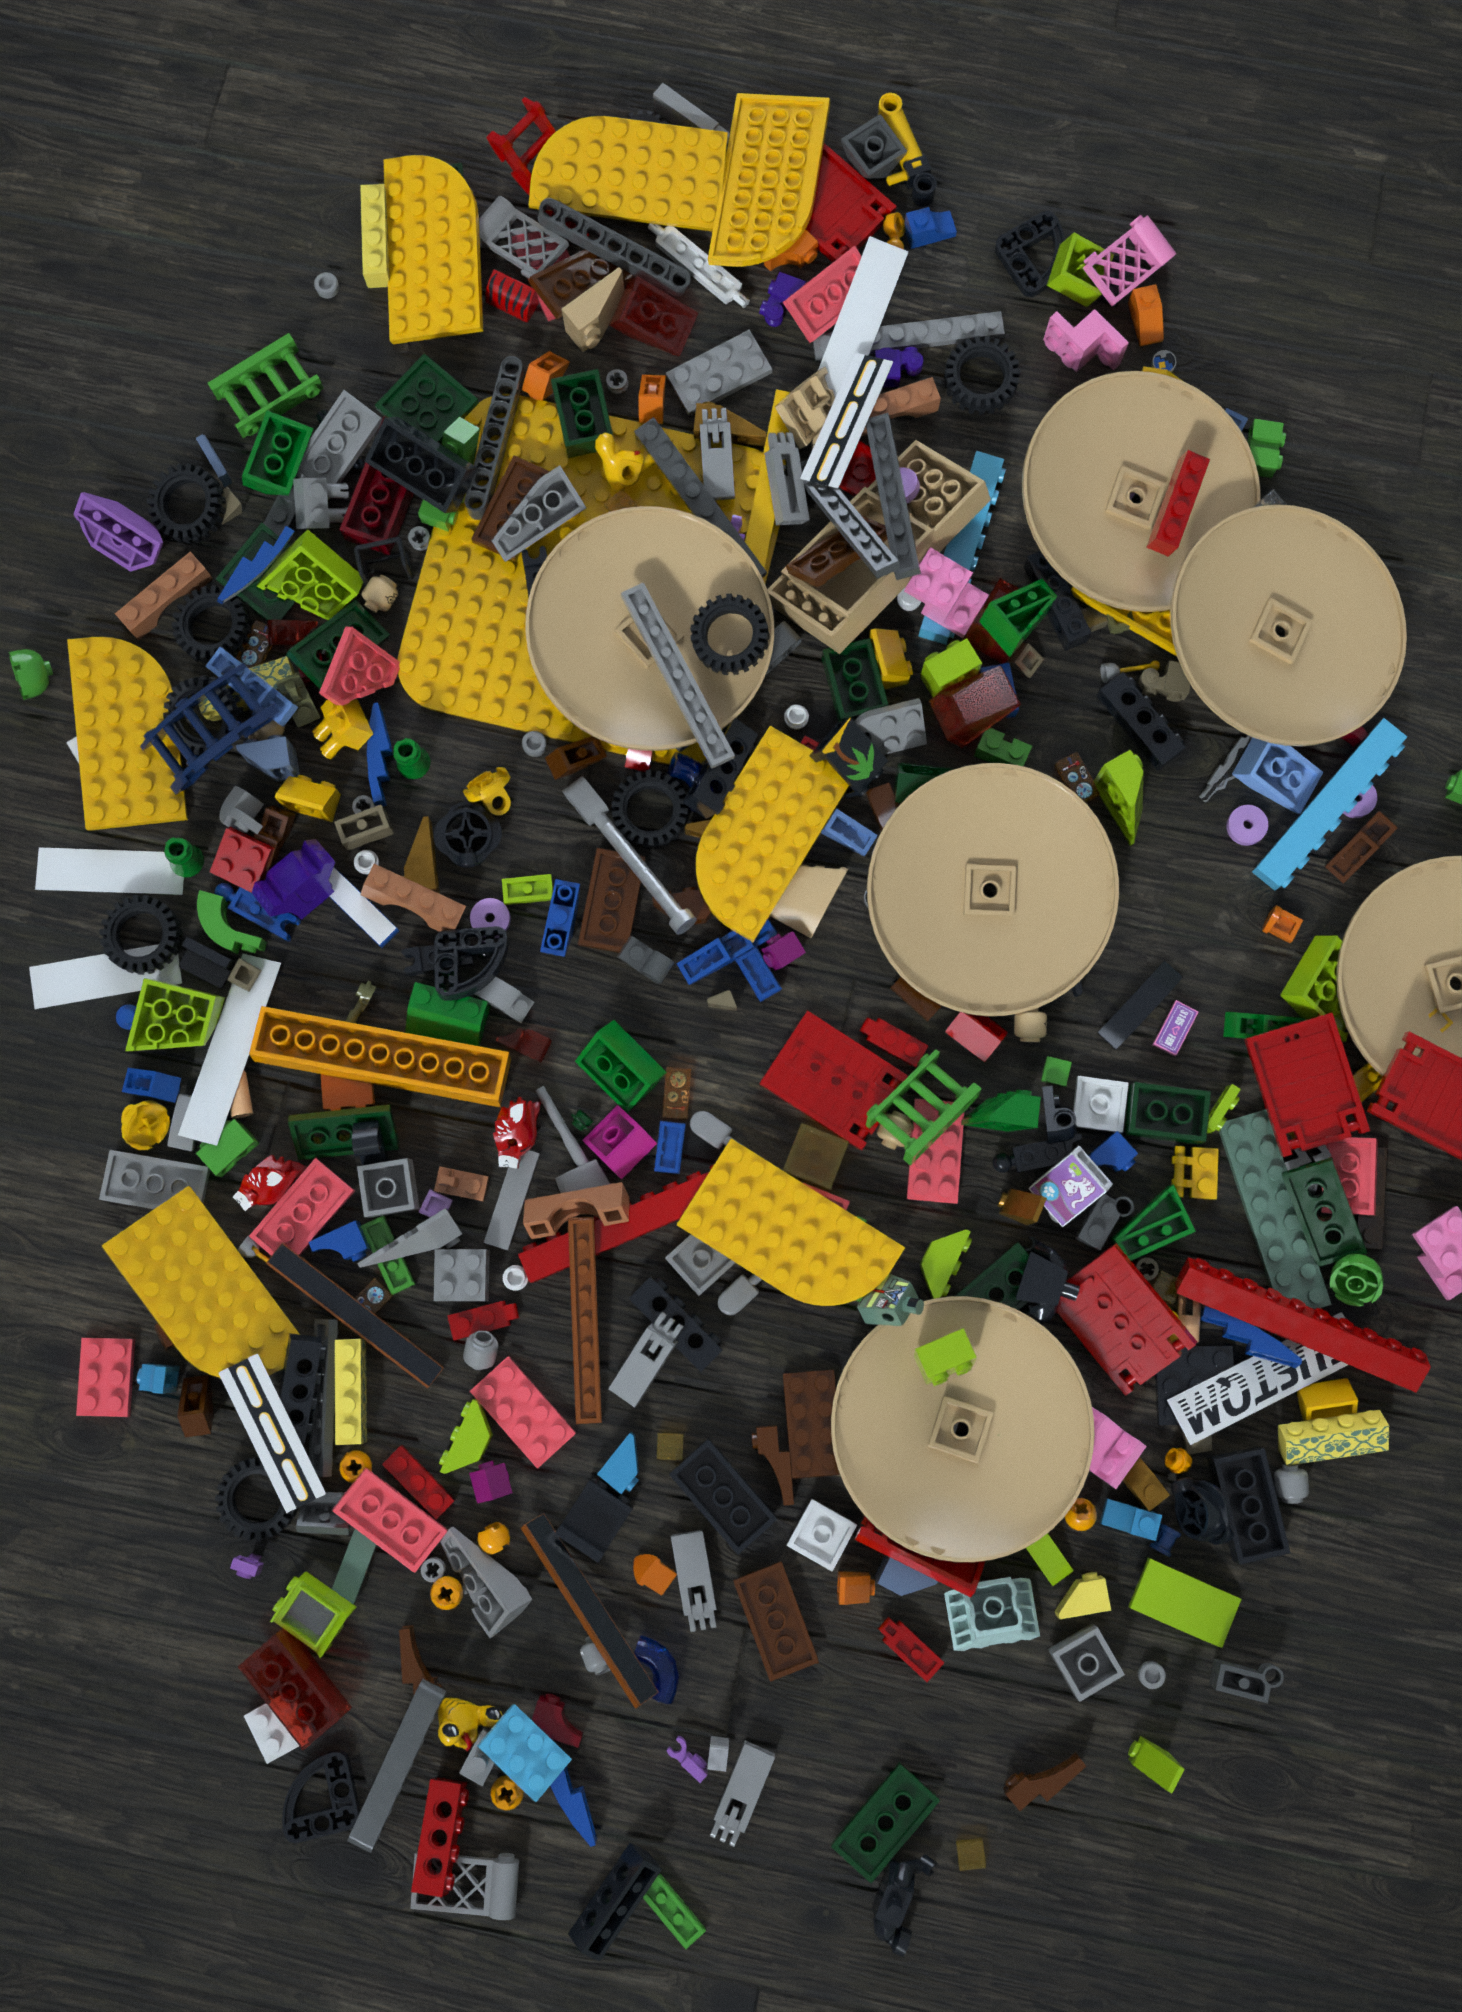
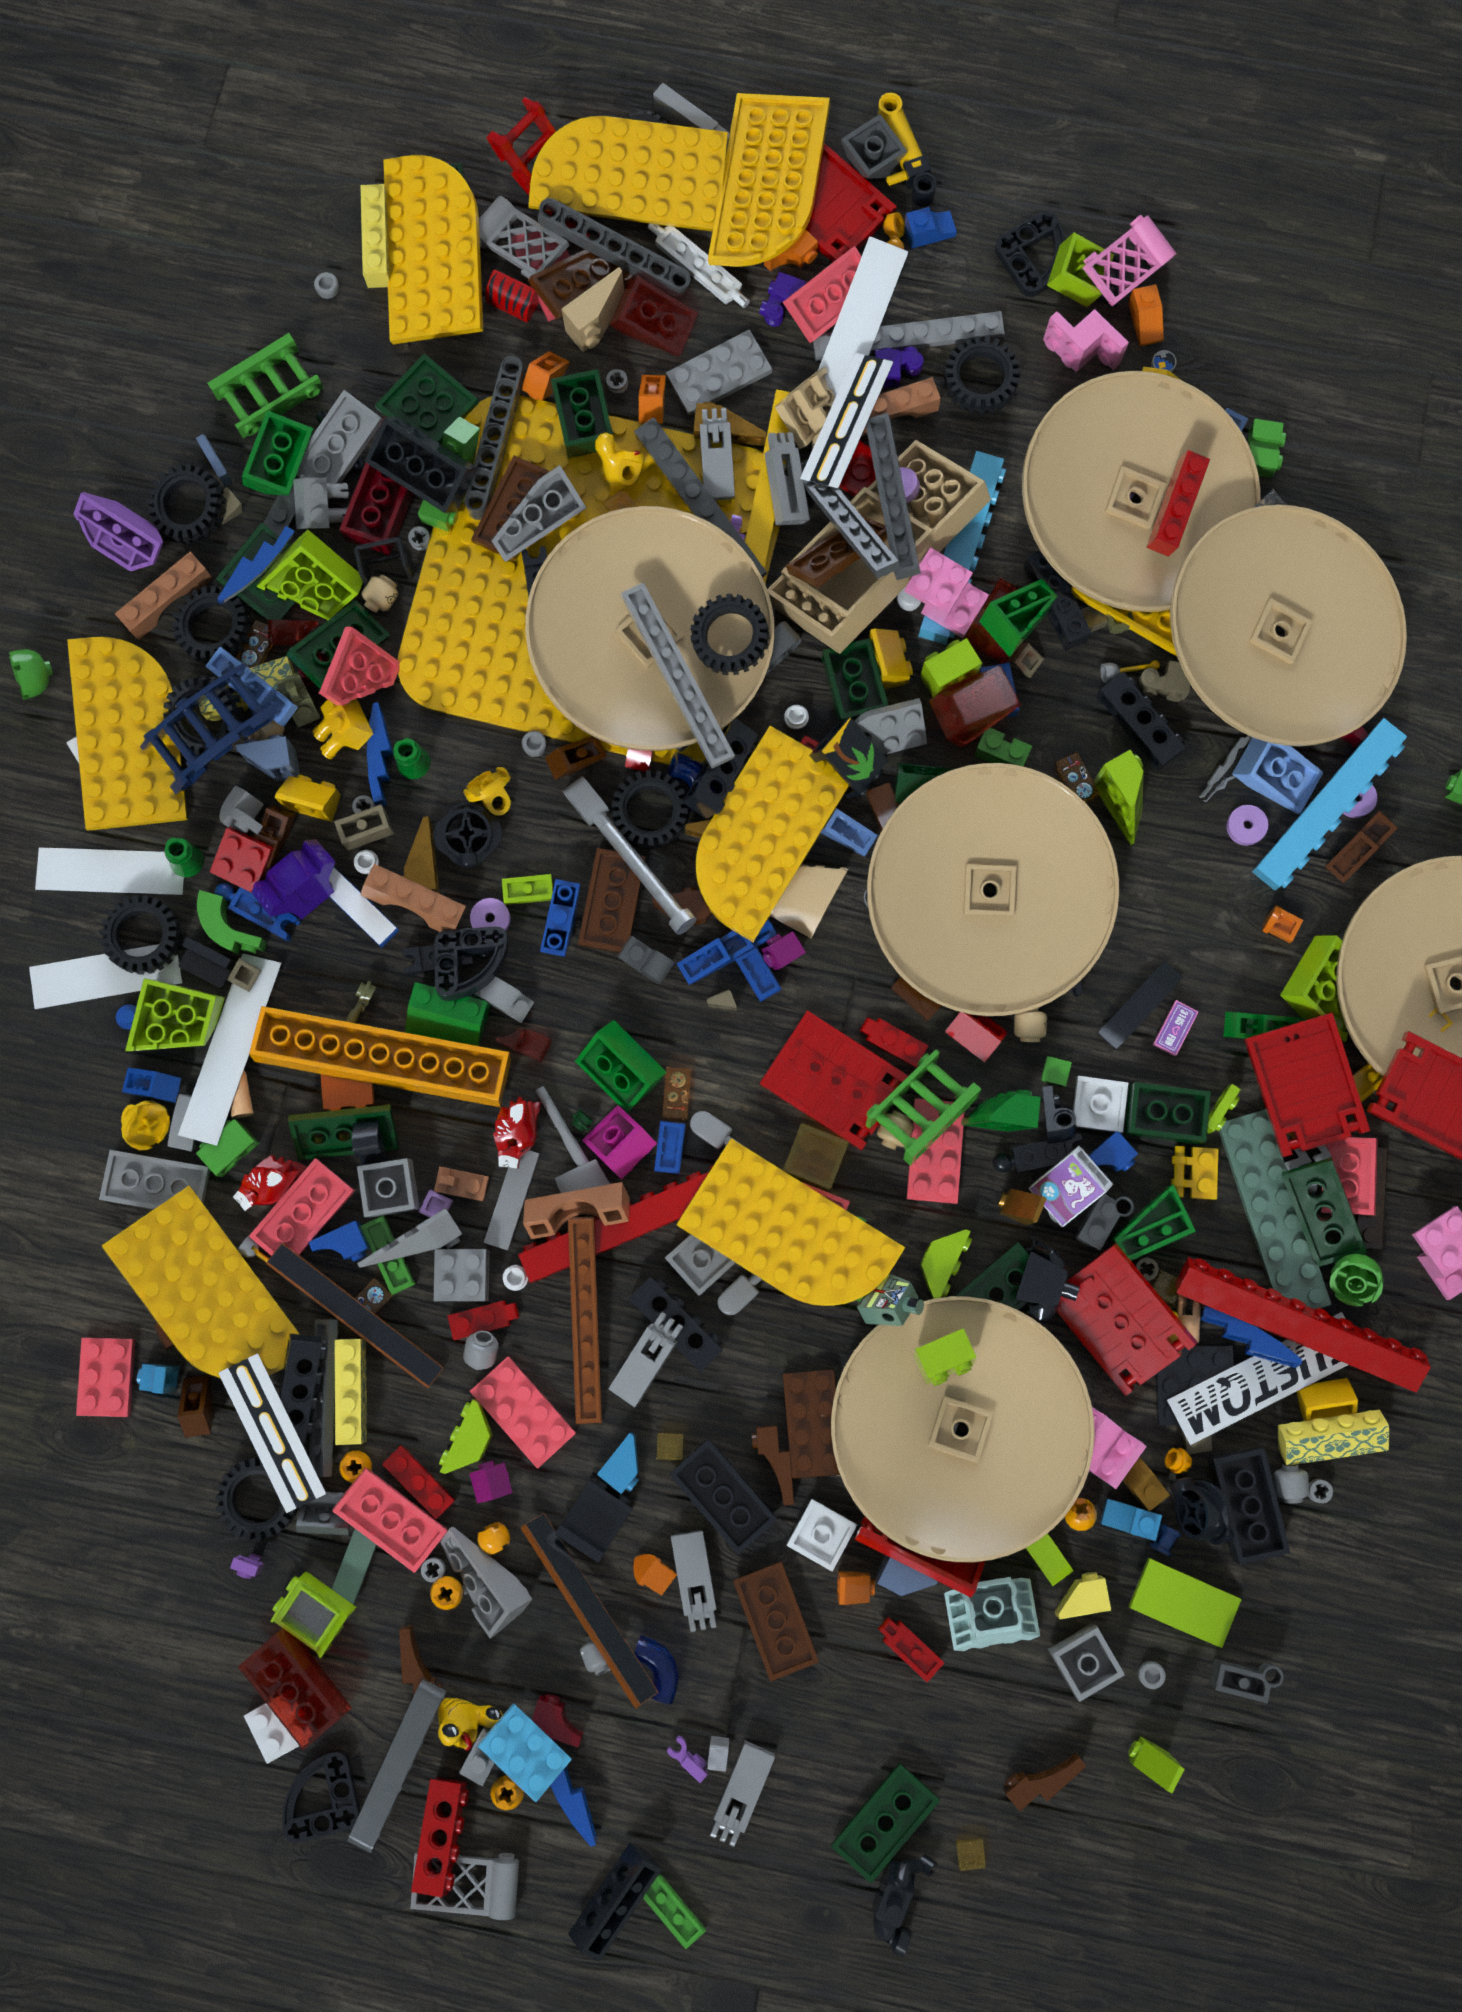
(1327, 1493): none -> light grey bush

